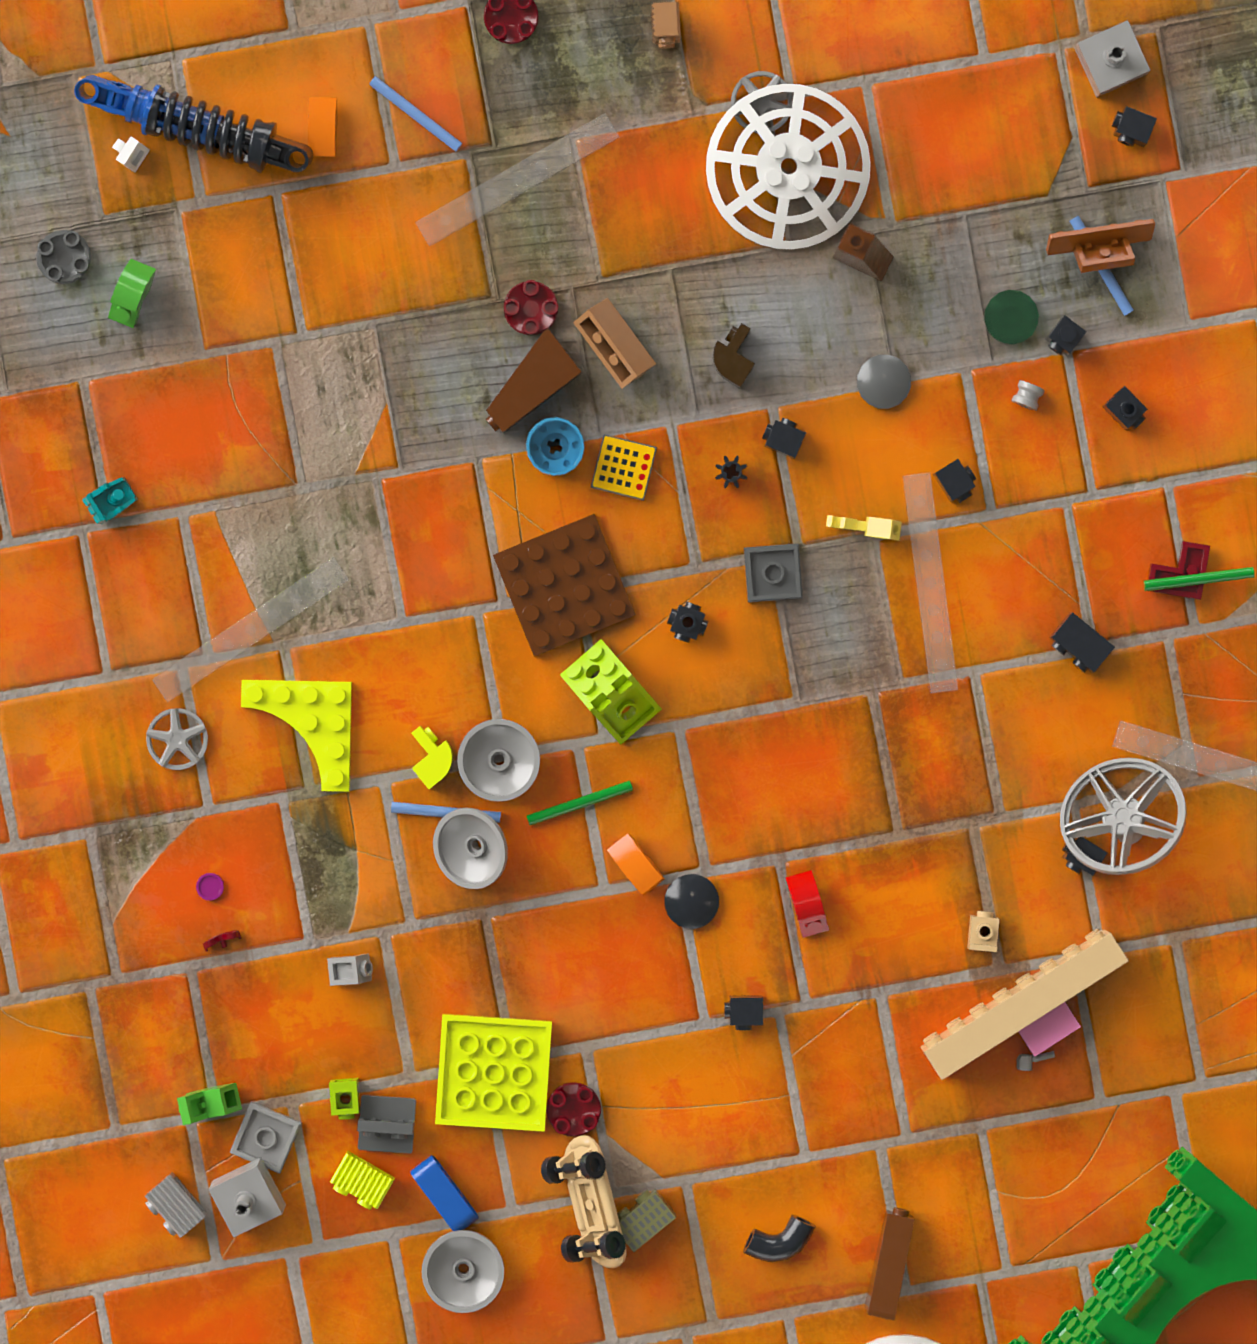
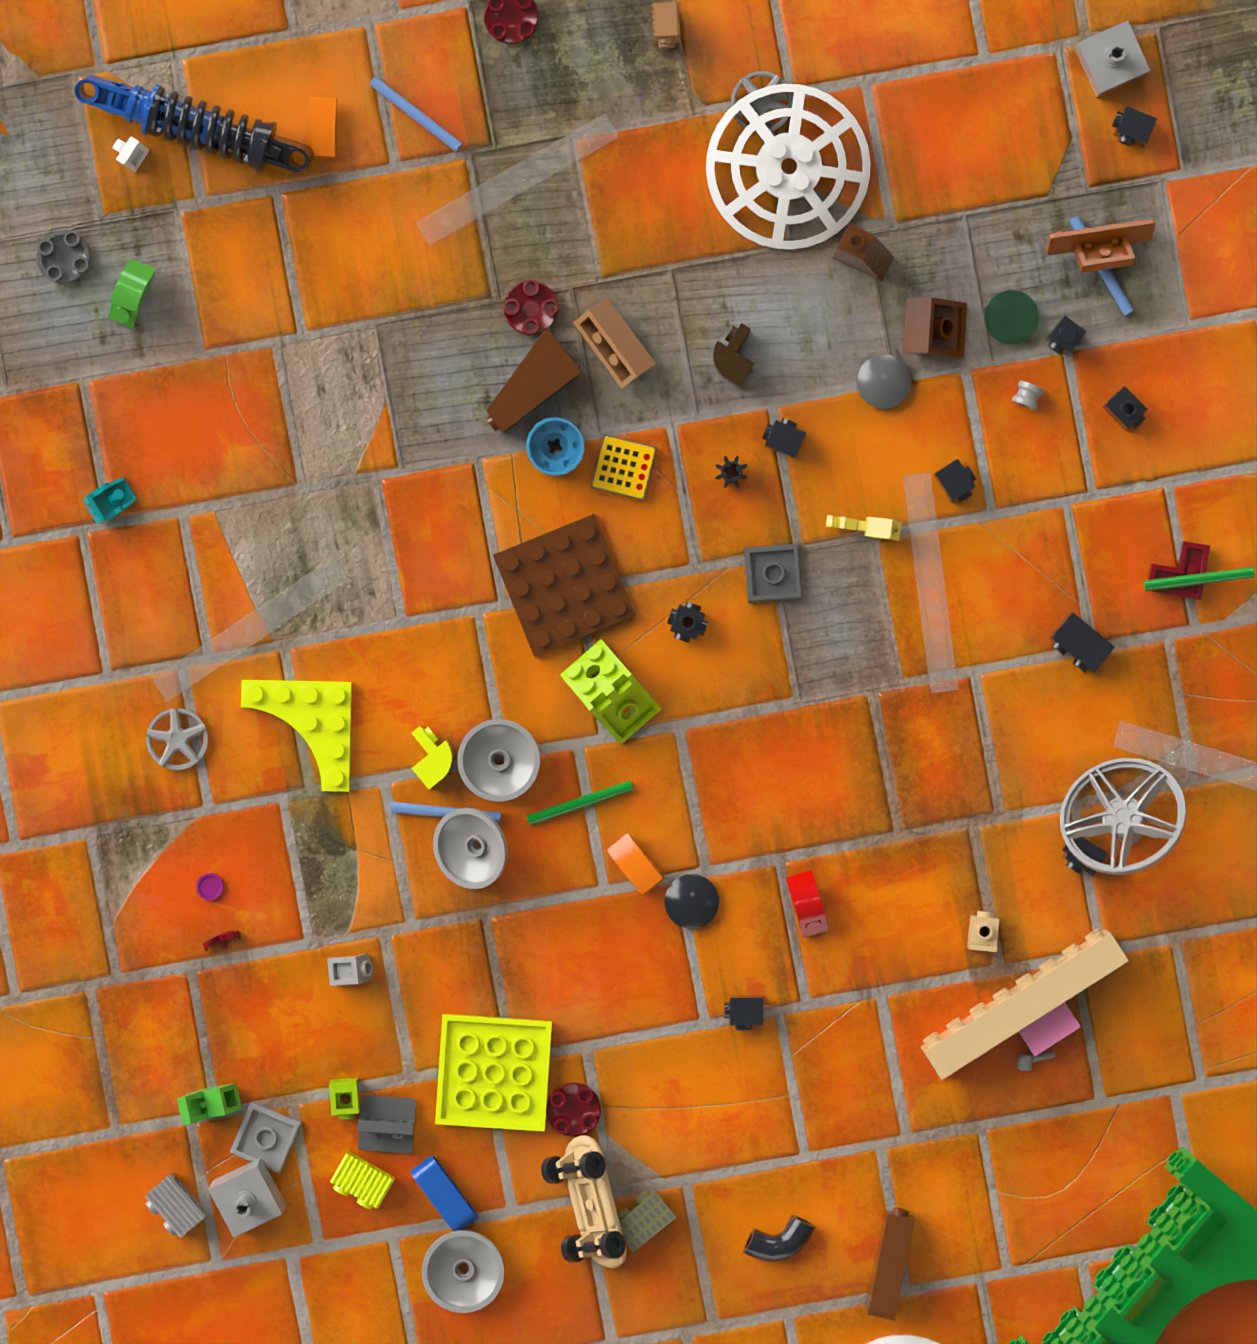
(935, 327): none -> reddish brown slope

